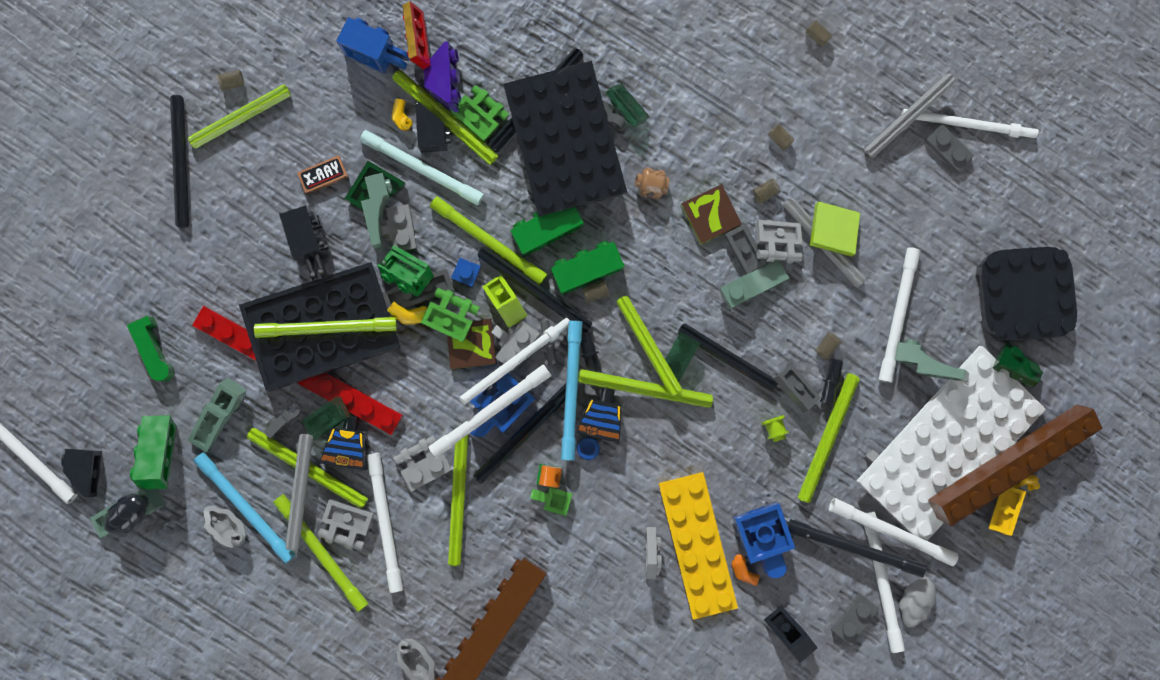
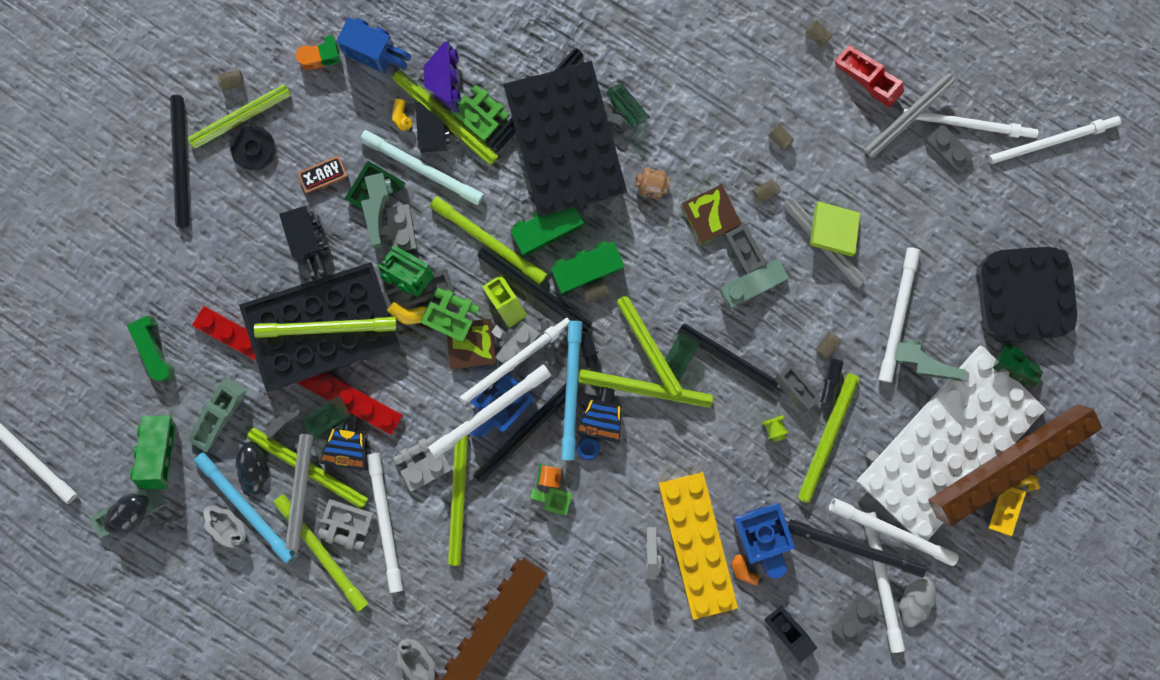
(82, 469): black slope -> none
(252, 467): none -> black arm
(253, 148): none -> black tile
(319, 55): none -> leg
(416, 35): red plate -> none
(466, 272): blue plate -> none
(778, 234): light grey plate -> none
(870, 75): none -> red slope
(1094, 128): none -> white bar

